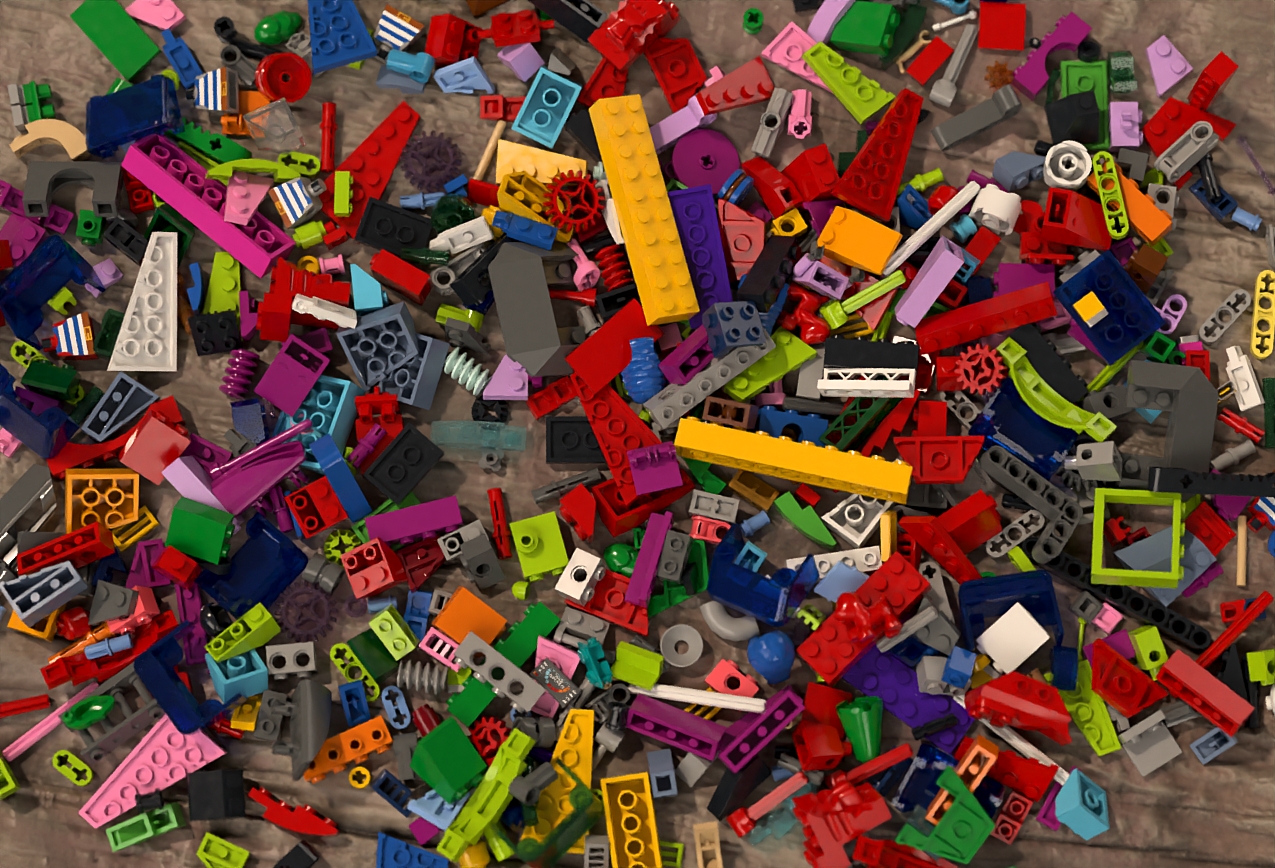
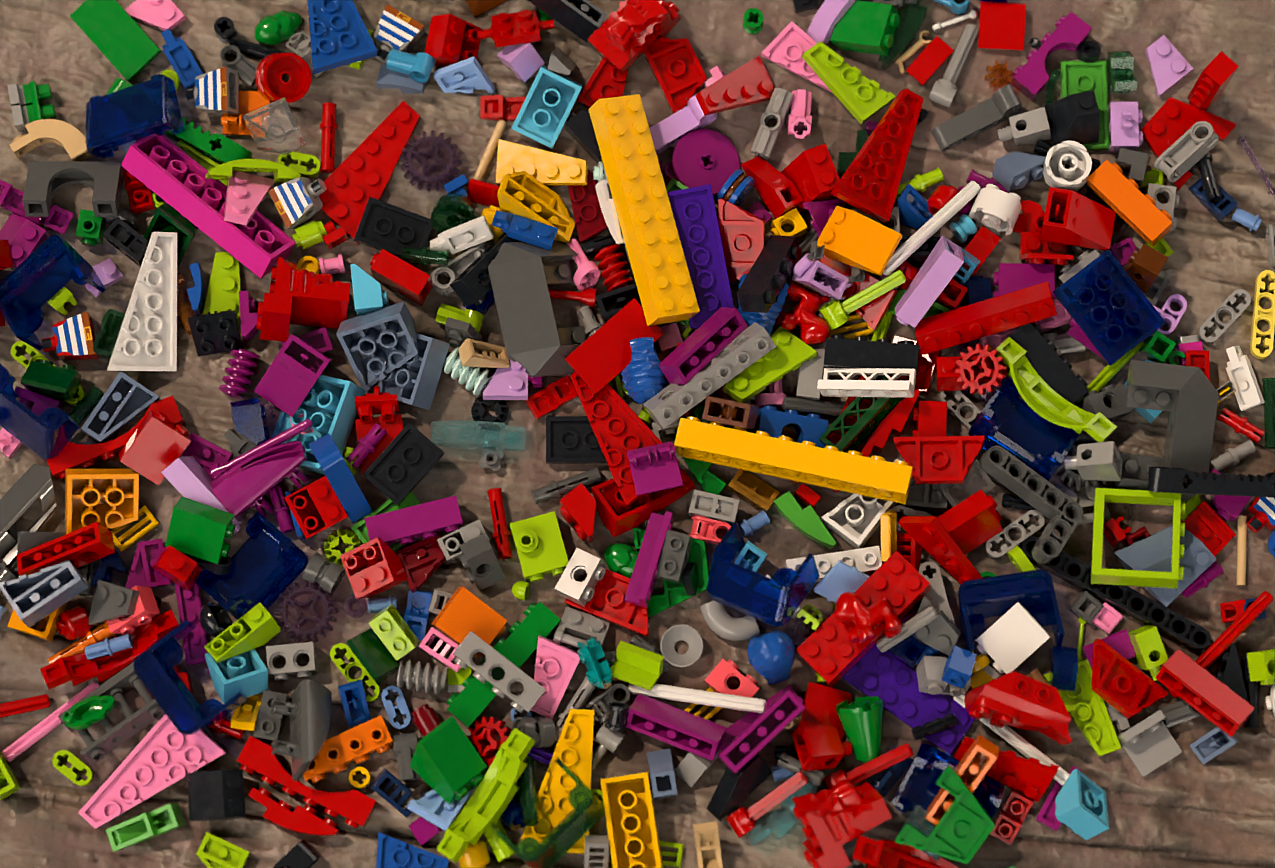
(149, 801): black bush -> none
(325, 310): white hinge -> none
(343, 193): lime piece -> none
(350, 804): none -> red arch
(419, 200): medium blue axle -> none
(469, 354): none -> tan slope
(530, 787): dark grey piece -> none
(555, 682): dark grey tile -> none
(582, 205): red gear -> none
(733, 326): dark blue bracket -> none
(1035, 127): none -> light grey torso
(1090, 309): yellow piece -> none
(1110, 195): lime beam -> none

